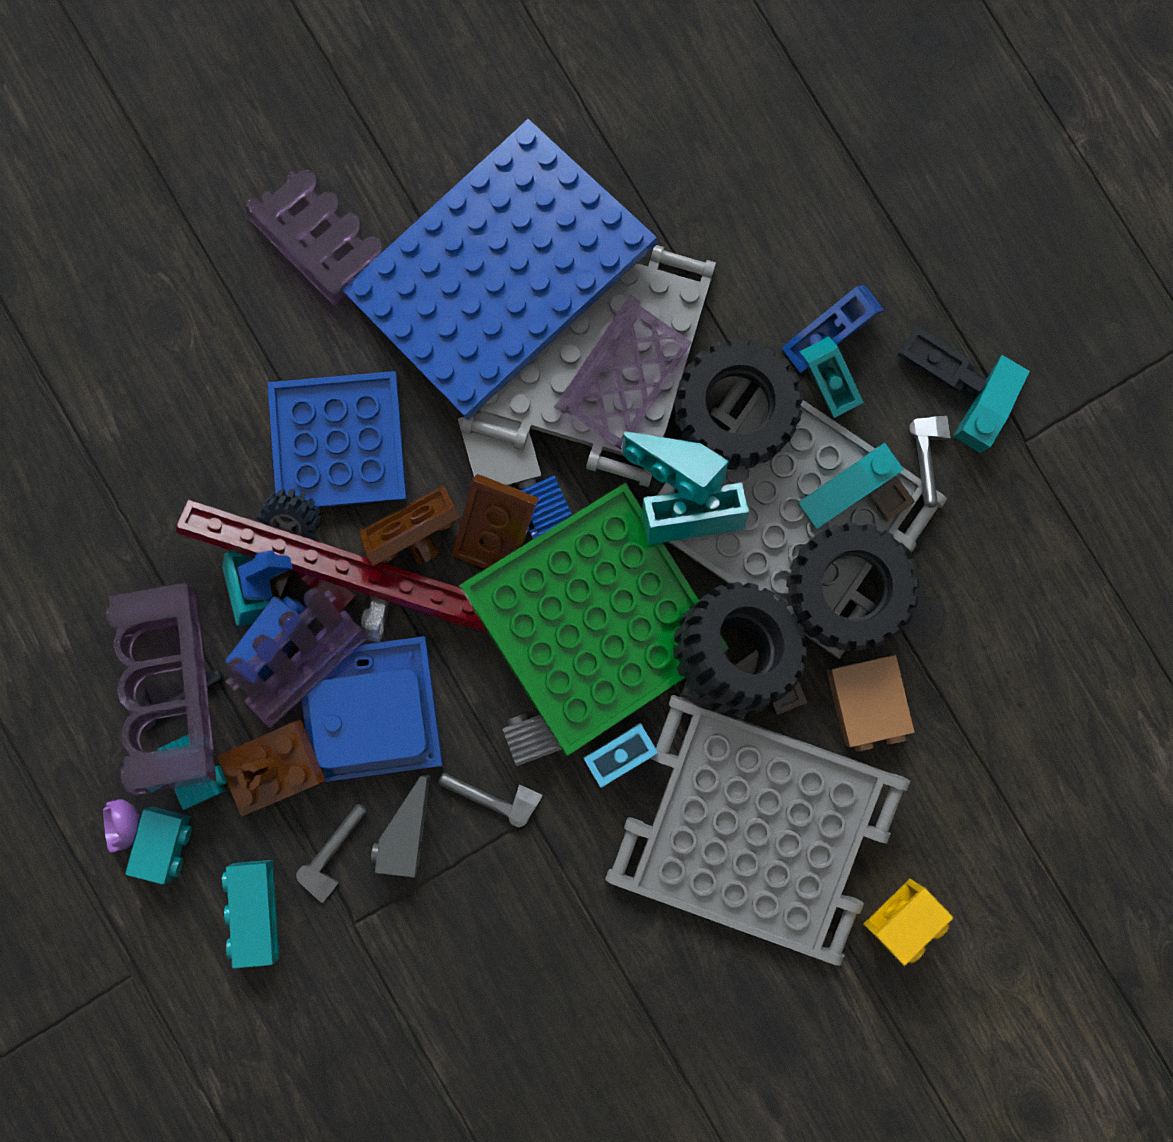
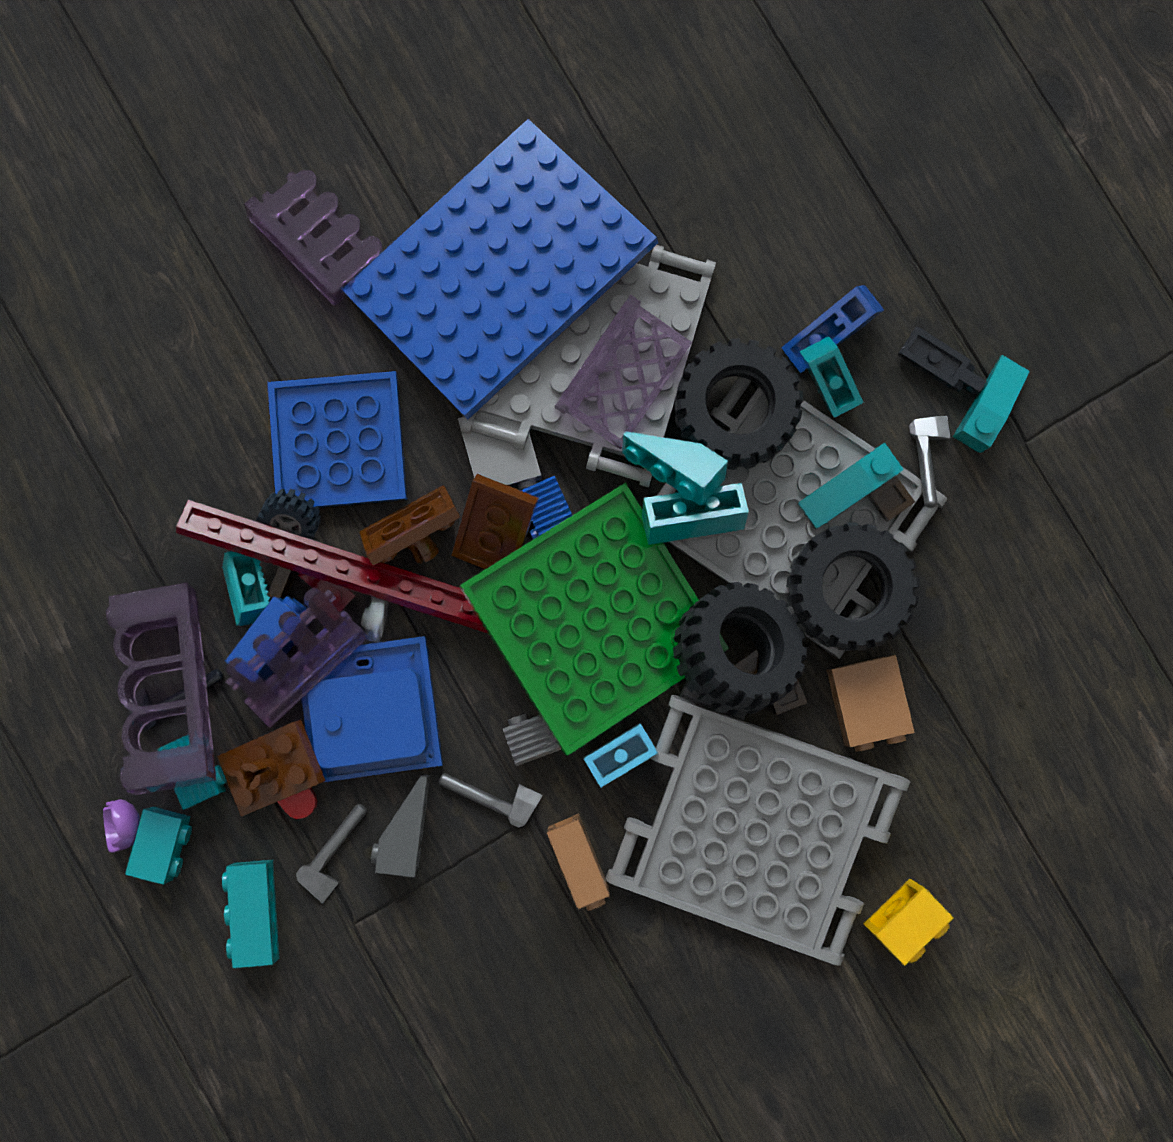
(256, 574): blue bracket -> none
(300, 804): none -> red tile
(578, 862): none -> medium nougat brick

